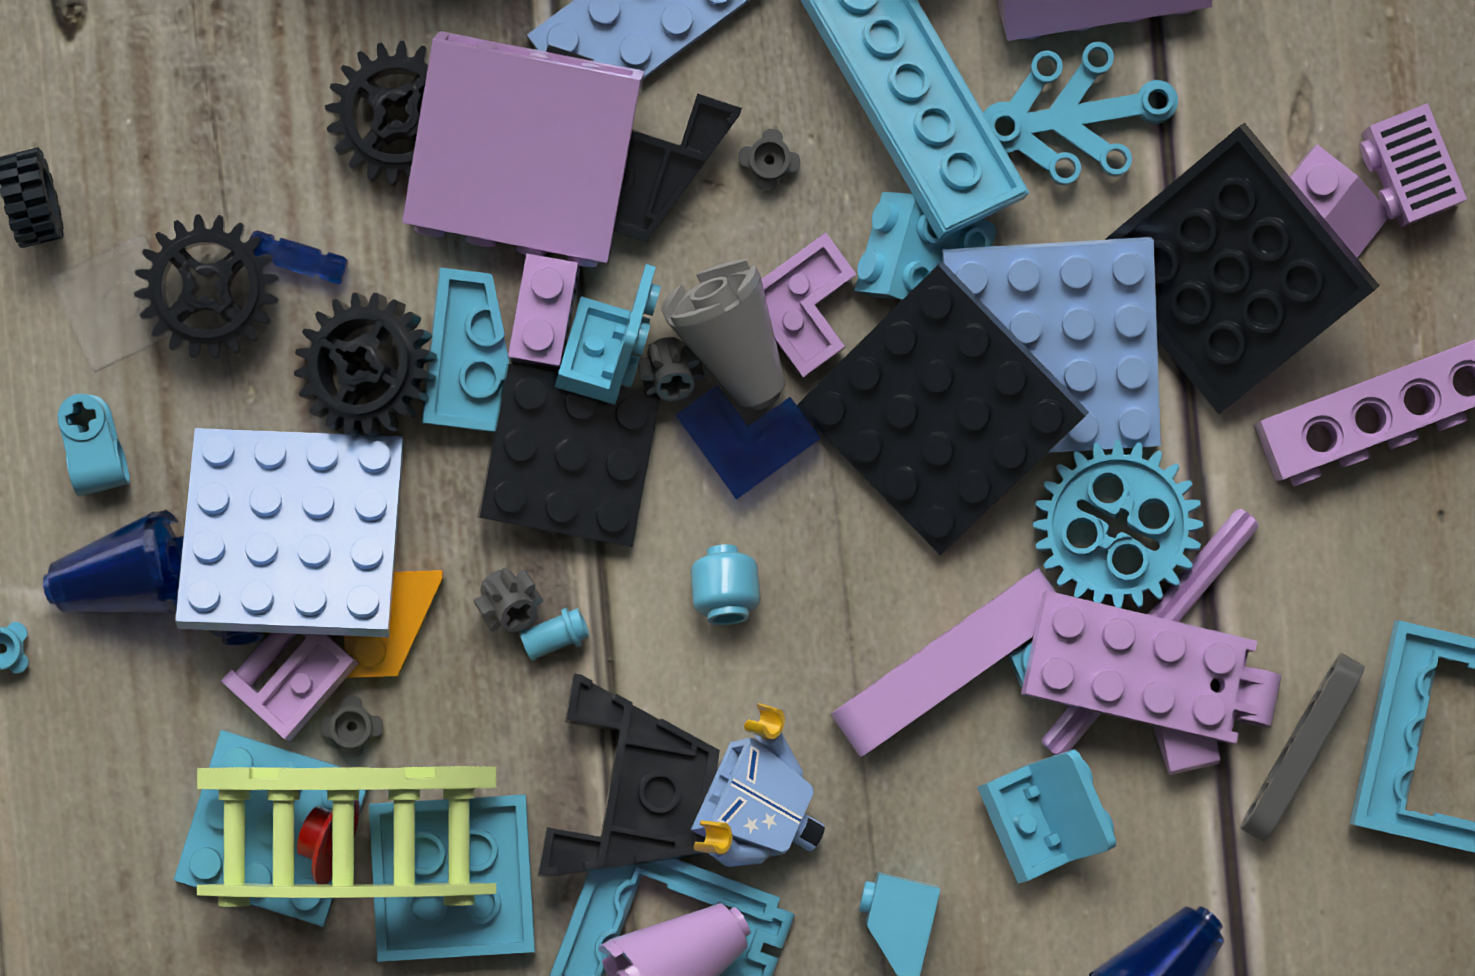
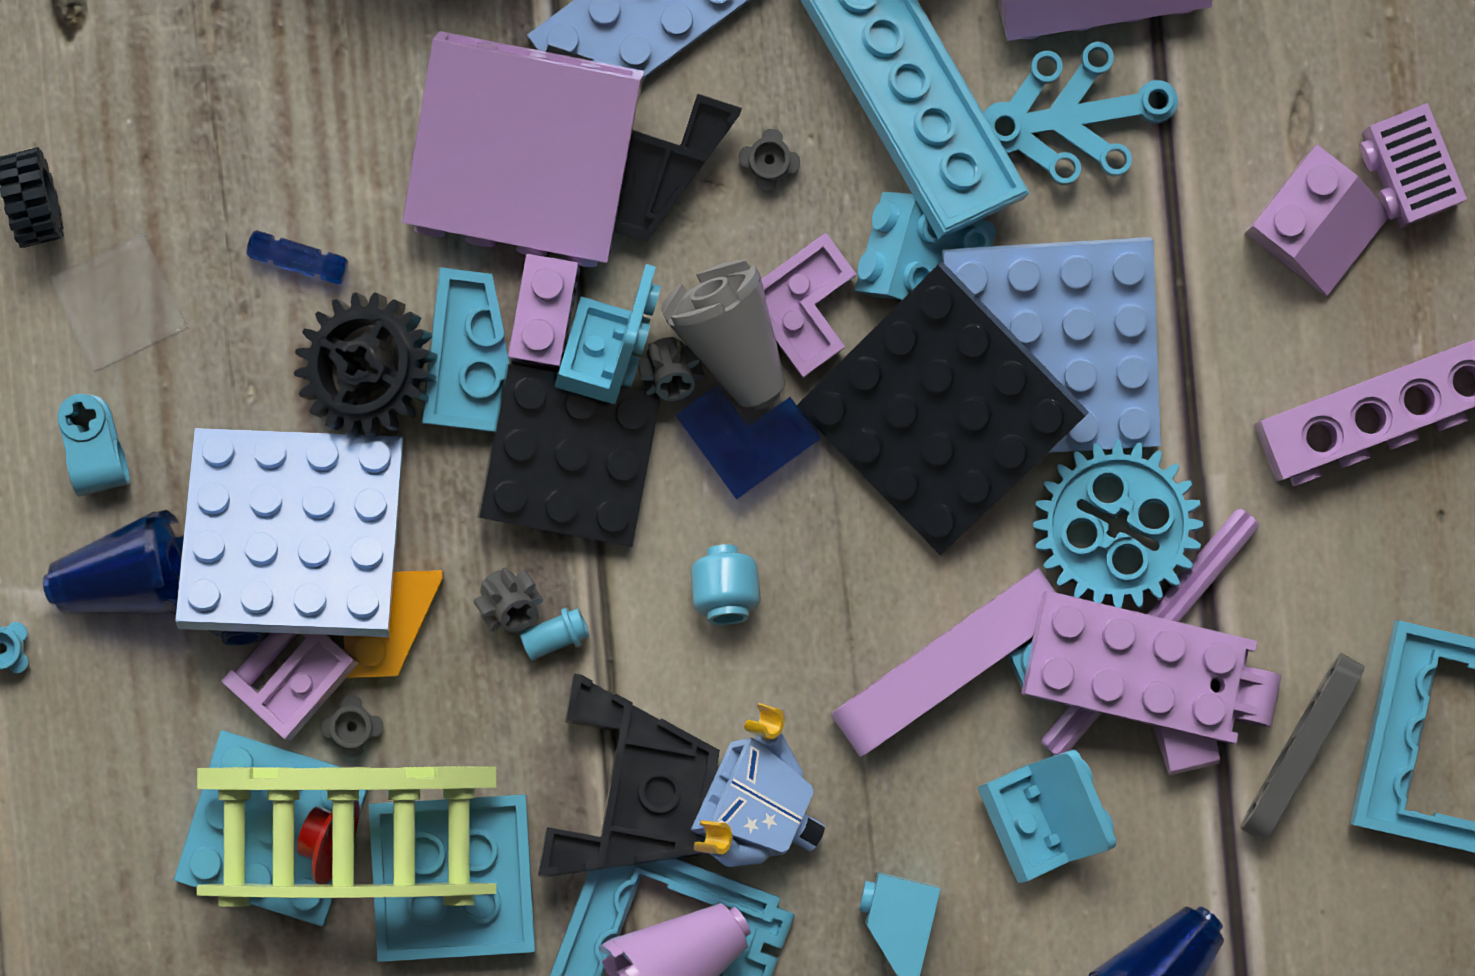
(176, 253): black gear -> none
(363, 85): black gear -> none
(1242, 268): black plate -> none

